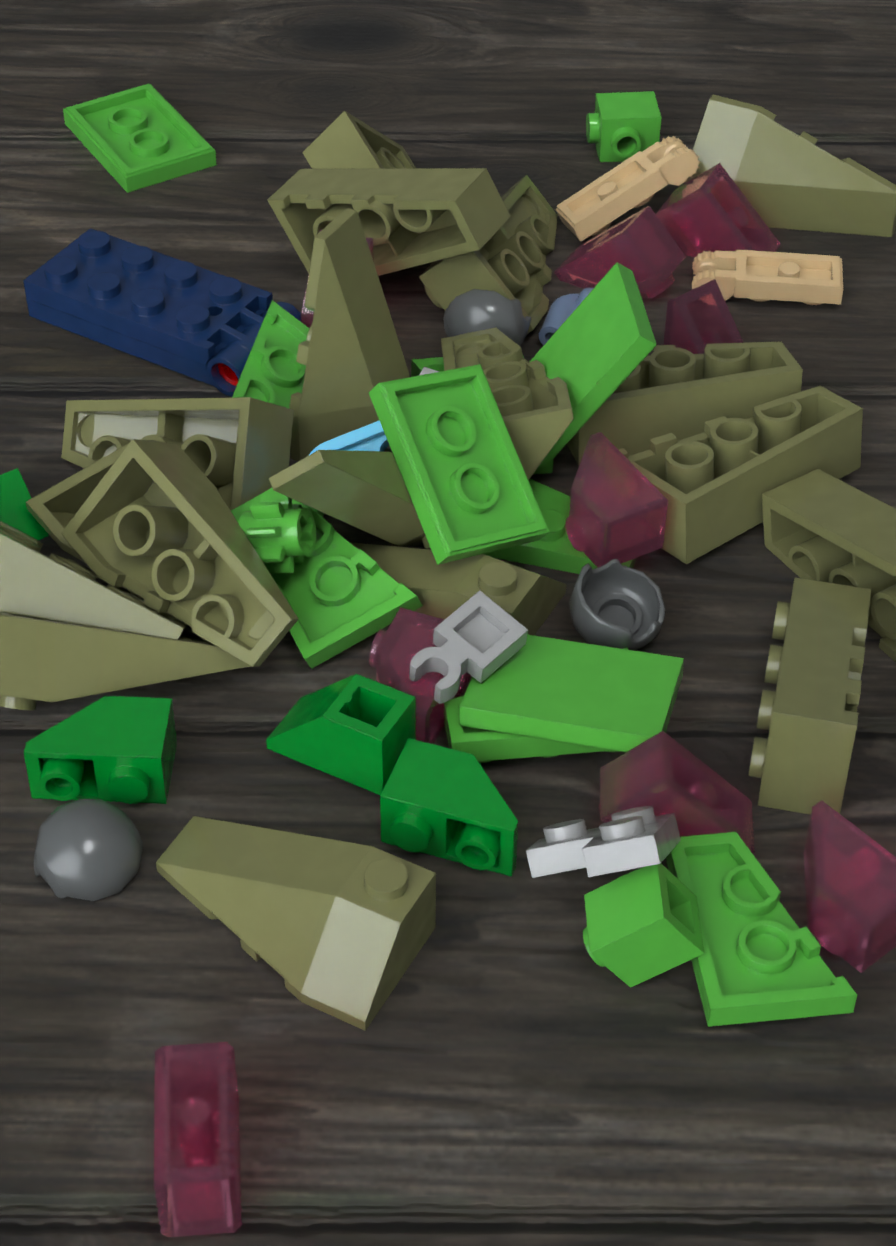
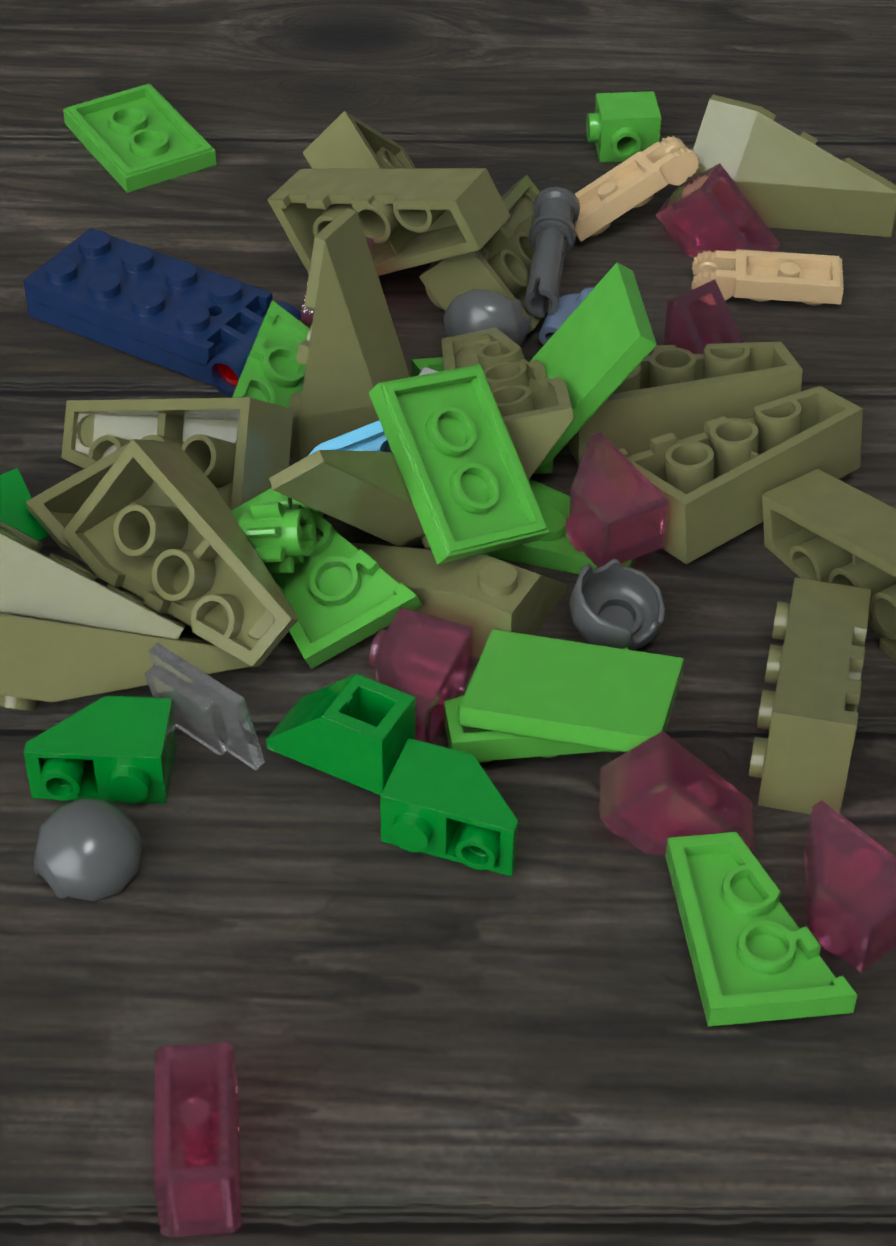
(204, 707): none -> clear piece
(317, 909): olive wedge -> none
(470, 640): light grey plate -> none
(551, 237): none -> dark grey pin
(627, 842): plate -> none
(635, 243): clear pink slope -> none
(642, 924): bright green brick -> none

